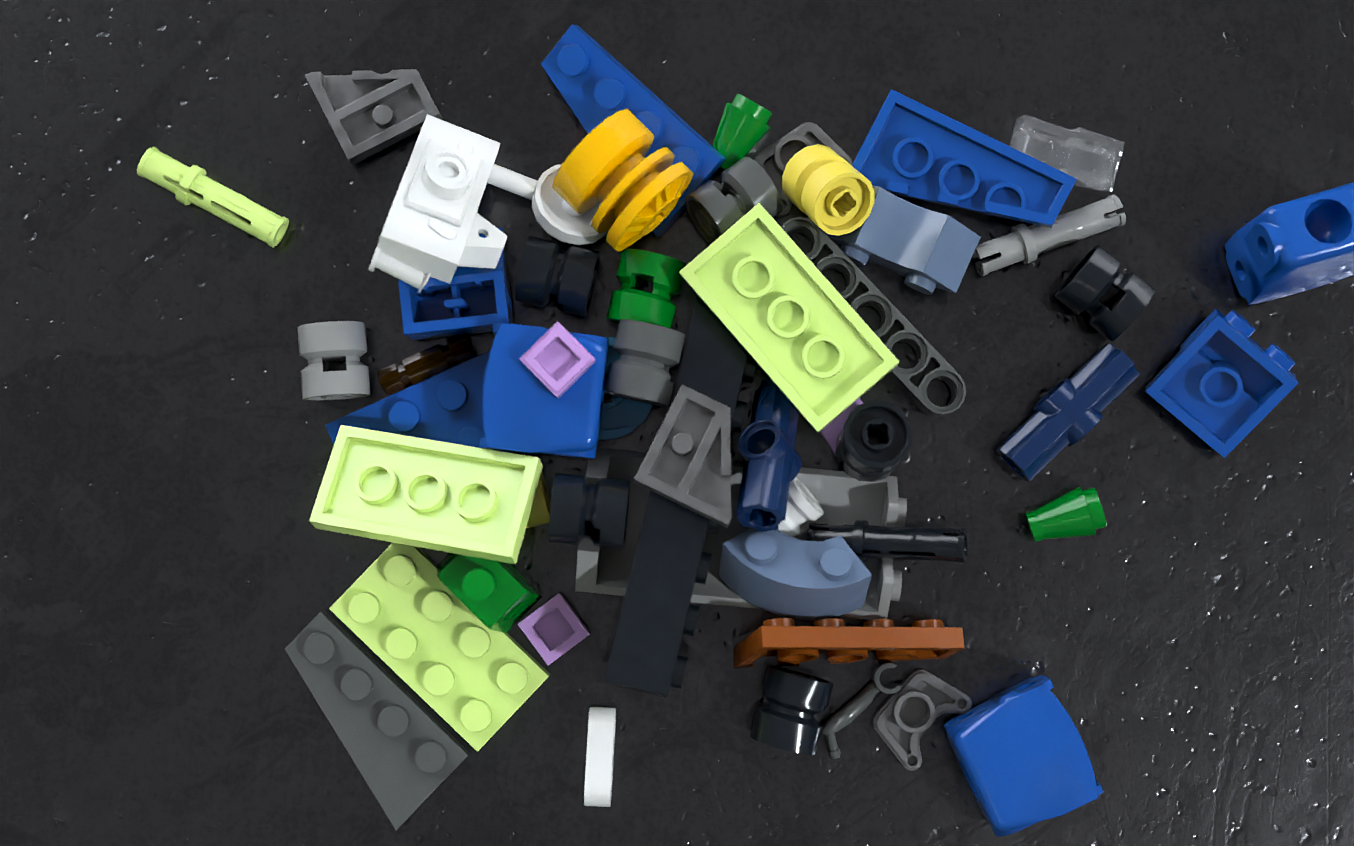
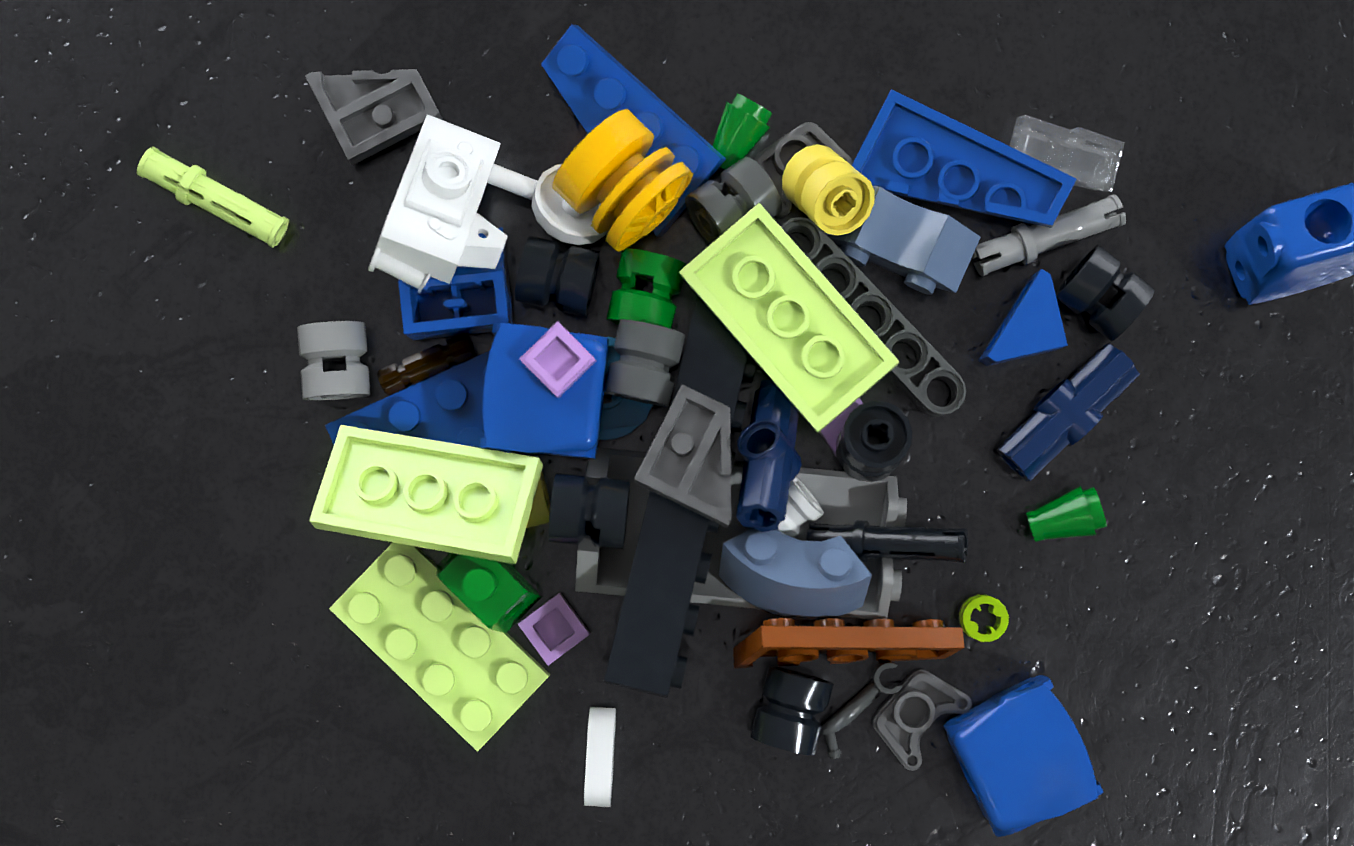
(381, 725): dark grey wing -> none
(995, 608): none -> lime bush
(1030, 326): none -> blue slope
(1223, 381): blue plate -> none

